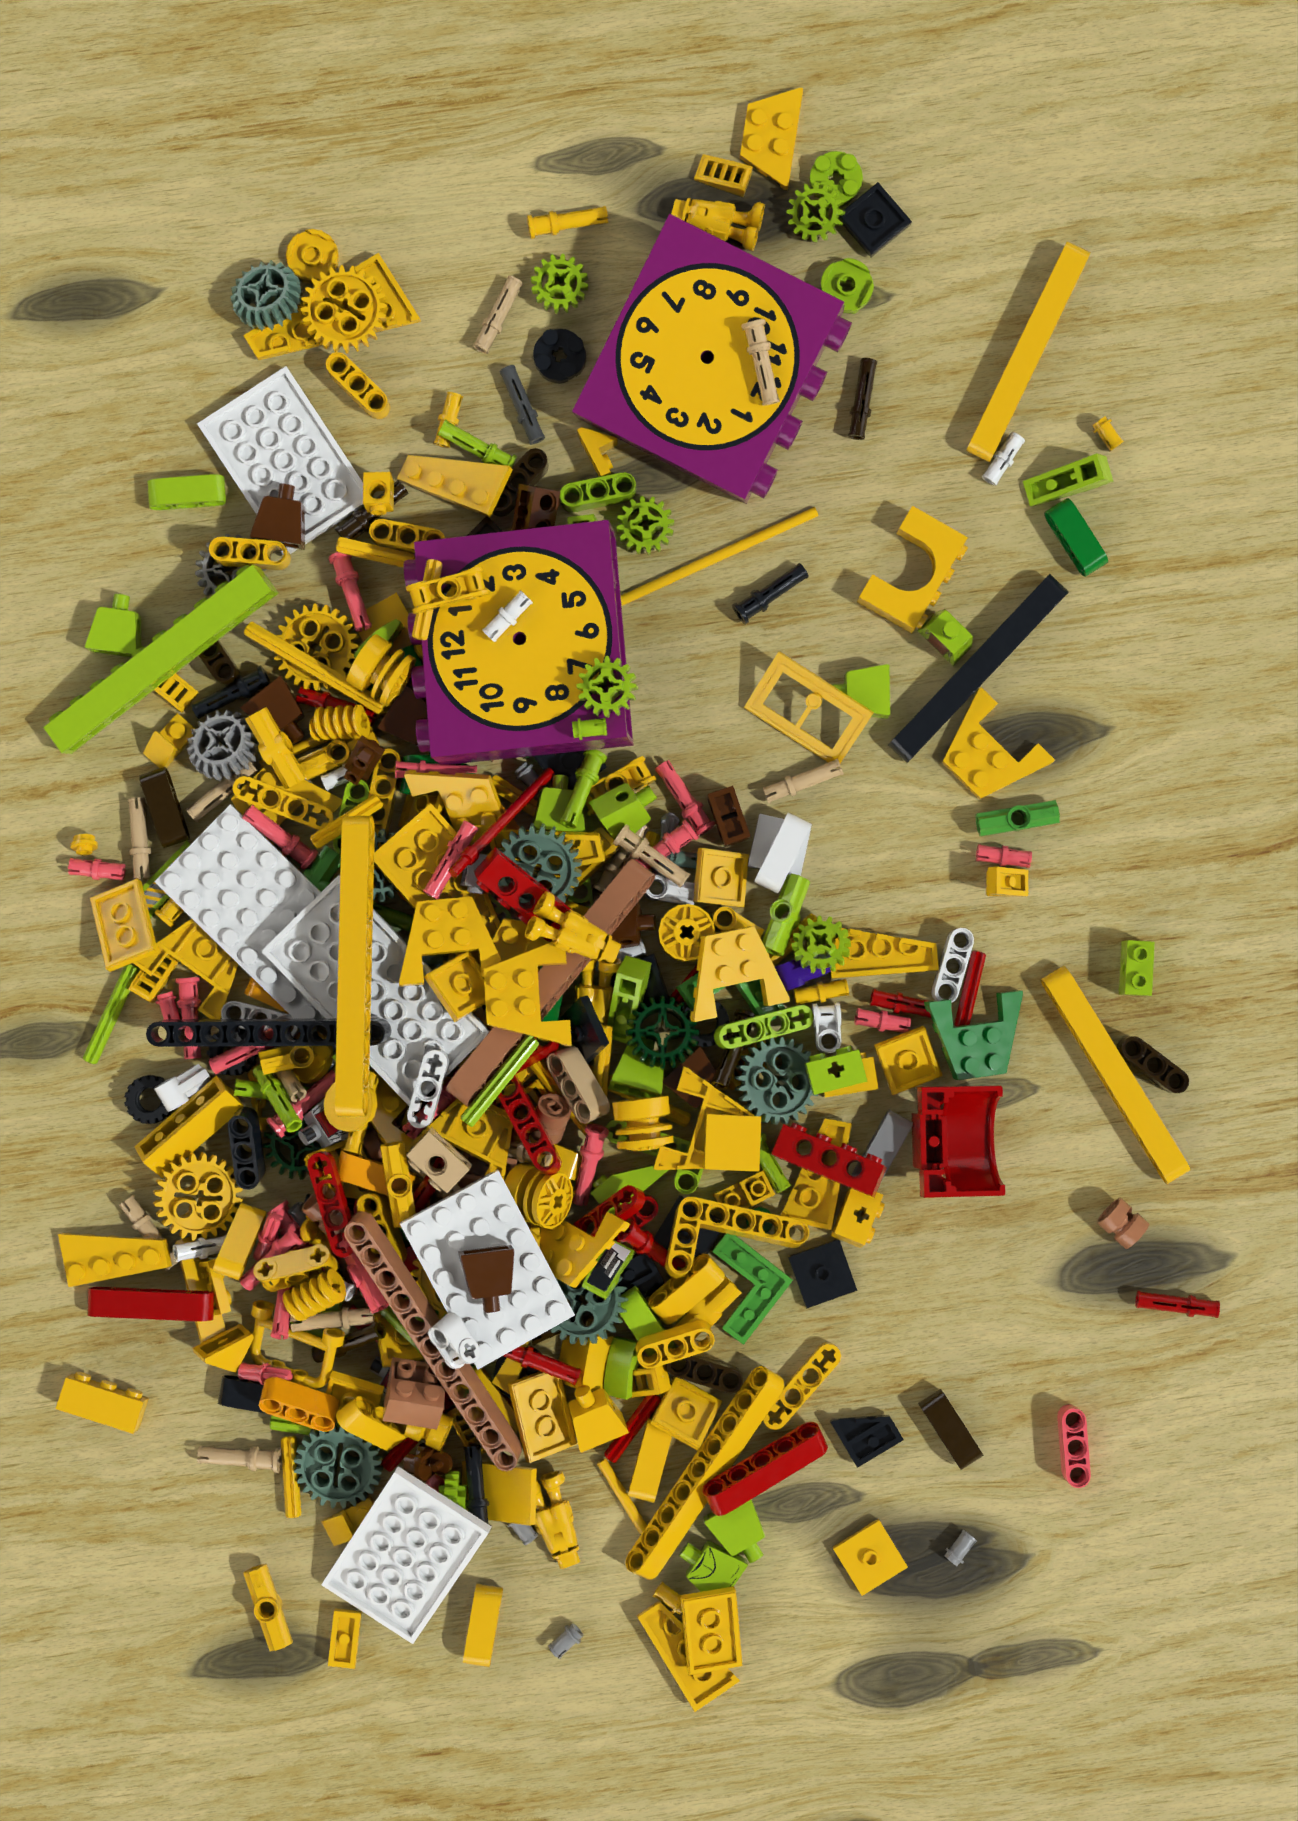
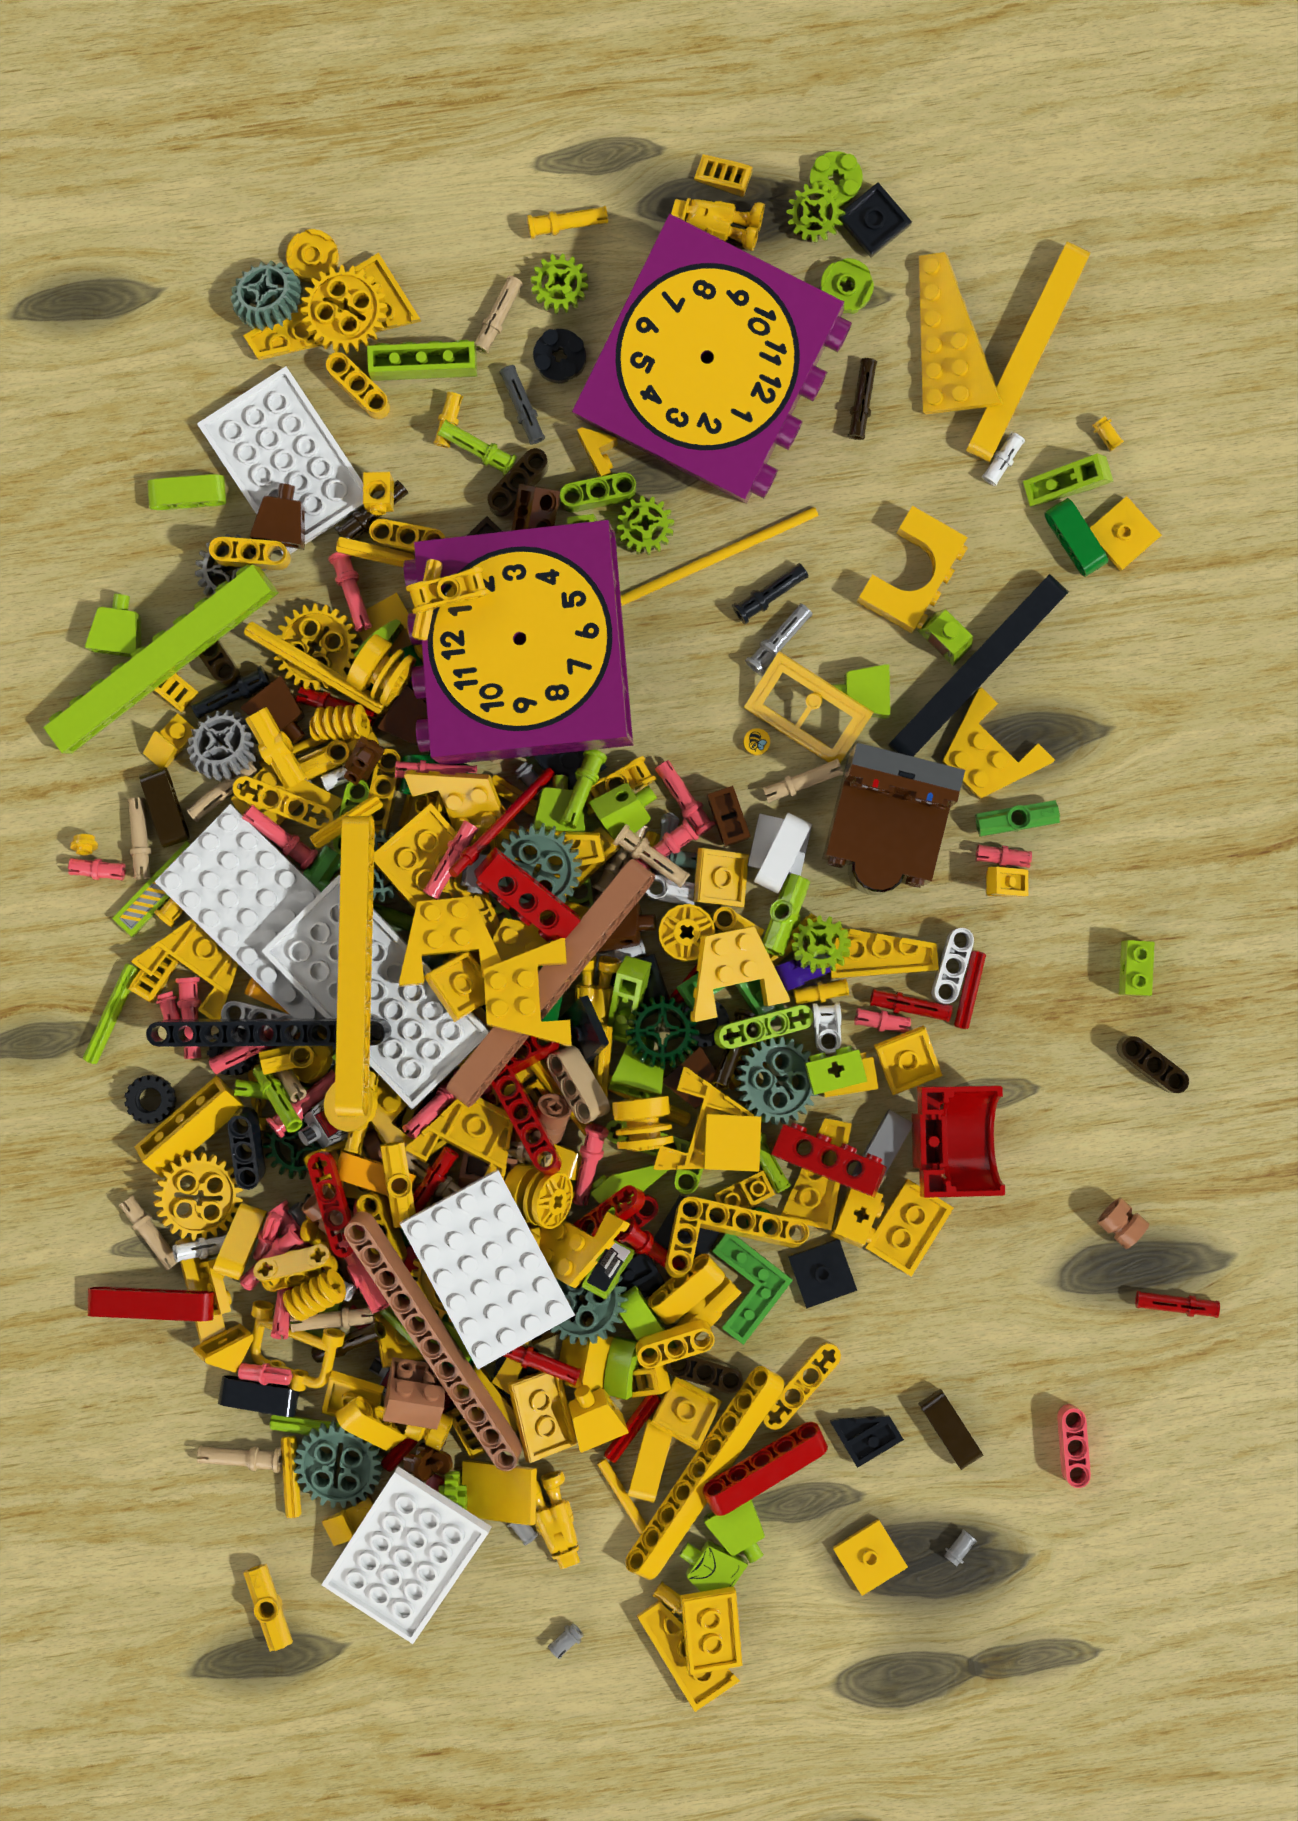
(102, 1258): yellow wing -> none
(102, 1402): yellow brick -> none
(123, 925): yellow tile -> none
(177, 1089): white piece -> none
(299, 1404): light orange beam -> none
(344, 1638): yellow plate -> none
(422, 360): none -> lime brick
(429, 1110): white beam -> none
(435, 1145): tan brick -> none
(451, 1339): white piece -> none
(460, 482): yellow wing -> none
(477, 1502): black pin -> none
(482, 1625): yellow beam -> none
(488, 1274): reddish brown torso -> none
(499, 1080): lime axle -> none
(507, 616): white pin -> none
(575, 931): yellow piece -> none
(589, 728): lime pin -> none
(619, 686): lime gear -> none
(756, 742): none -> tile
(759, 349): tan pin -> none
(770, 648): none -> light grey pin
(771, 135): yellow wing -> none
(890, 818): none -> reddish brown piece
(909, 1228): none -> yellow plate
(951, 353): none -> yellow wing
(979, 1047): green wing -> none
(1115, 1074): yellow beam -> none
(1124, 533): none -> yellow plate

